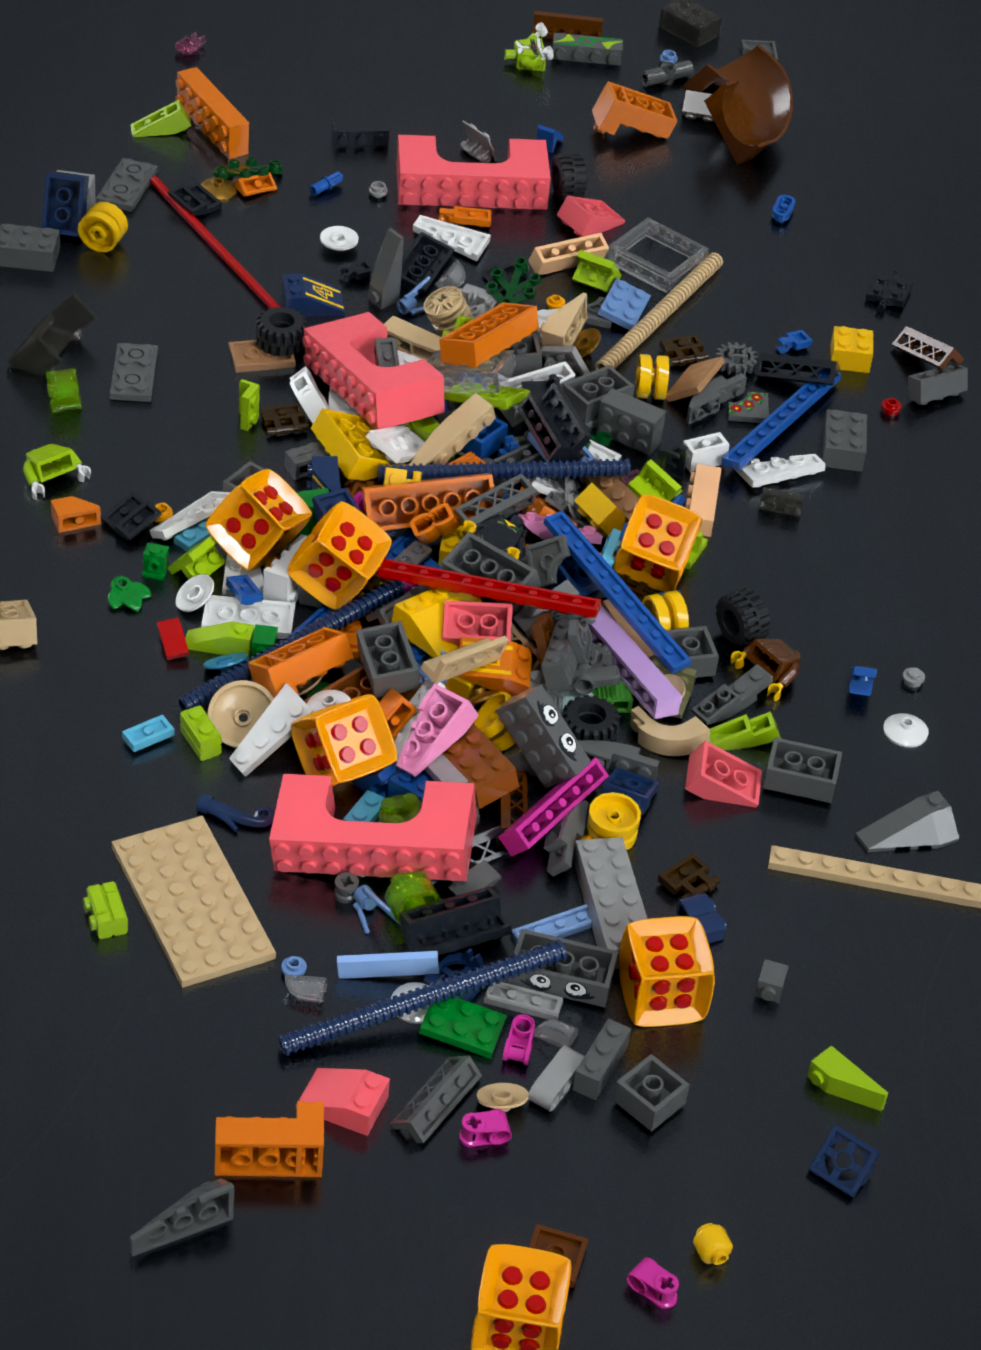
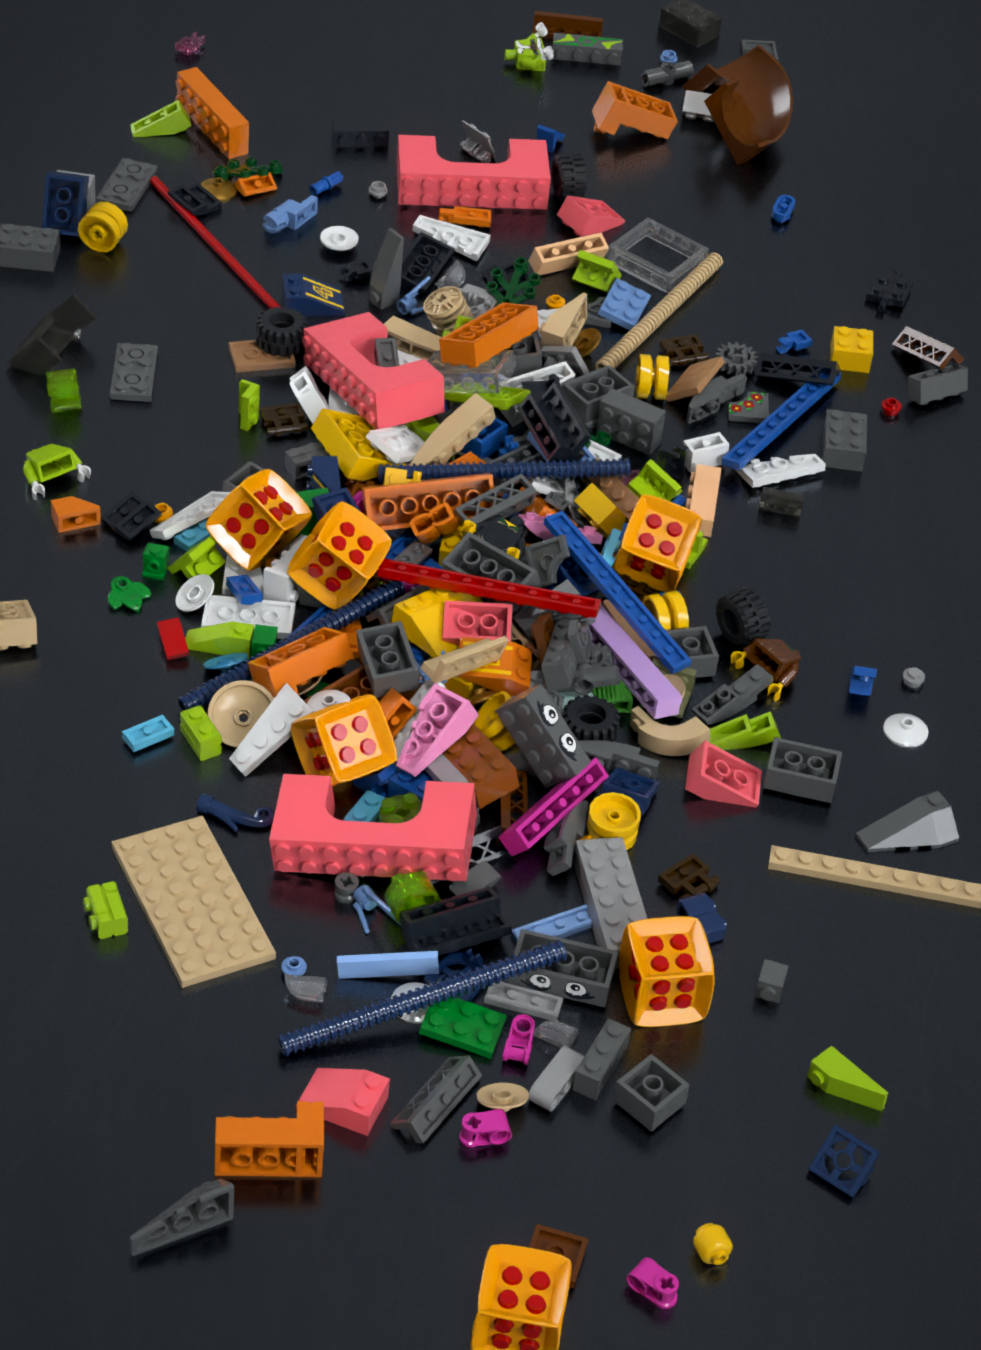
(290, 214): none -> medium blue plate

